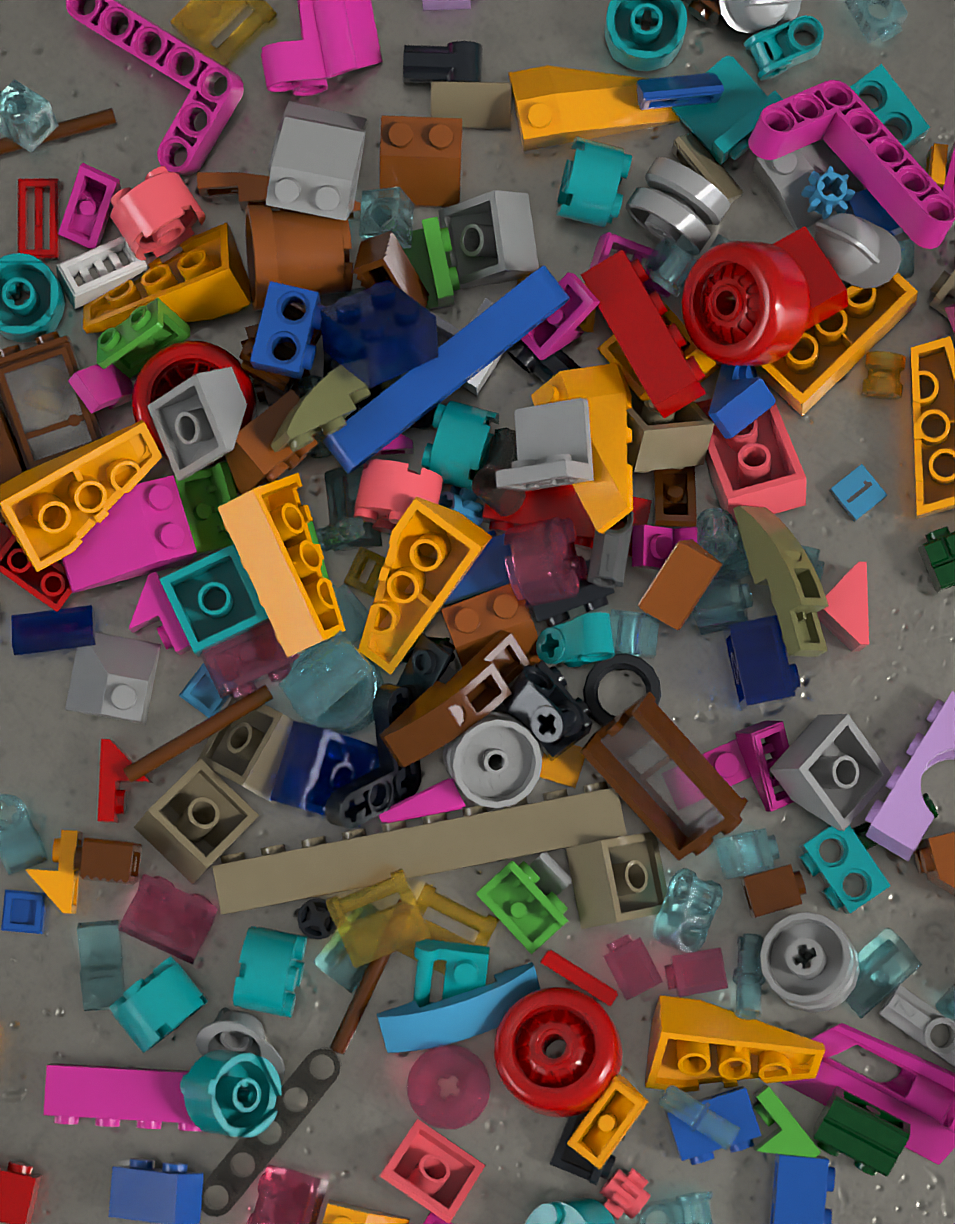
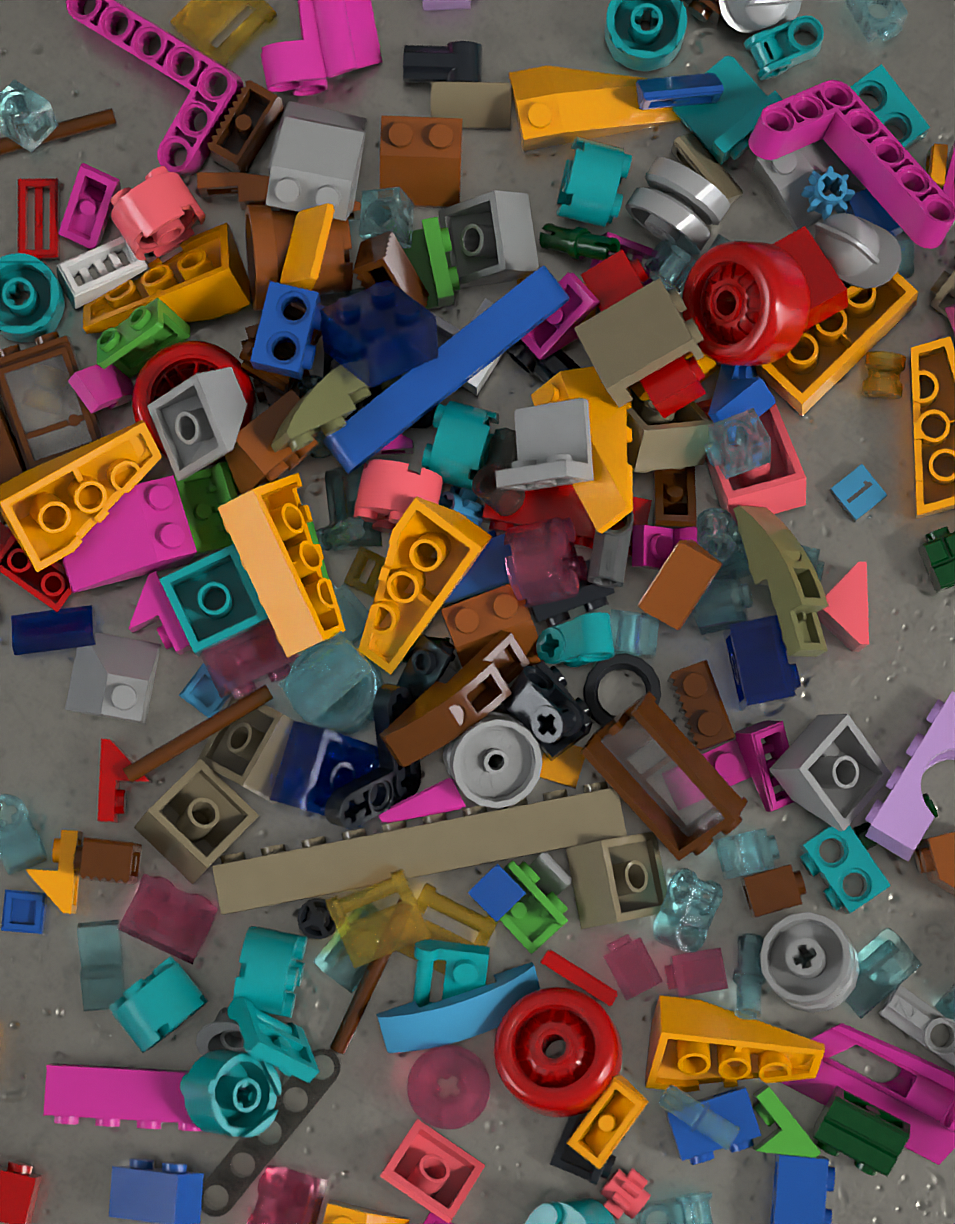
(245, 127): none -> reddish brown brick
(273, 1040): none -> teal plate
(307, 246): none -> light orange slope
(496, 892): none -> blue slope
(578, 242): none -> dark green pin
(638, 338): none -> dark tan panel
(701, 706): none -> reddish brown brick
(742, 430): none -> clear light blue brick

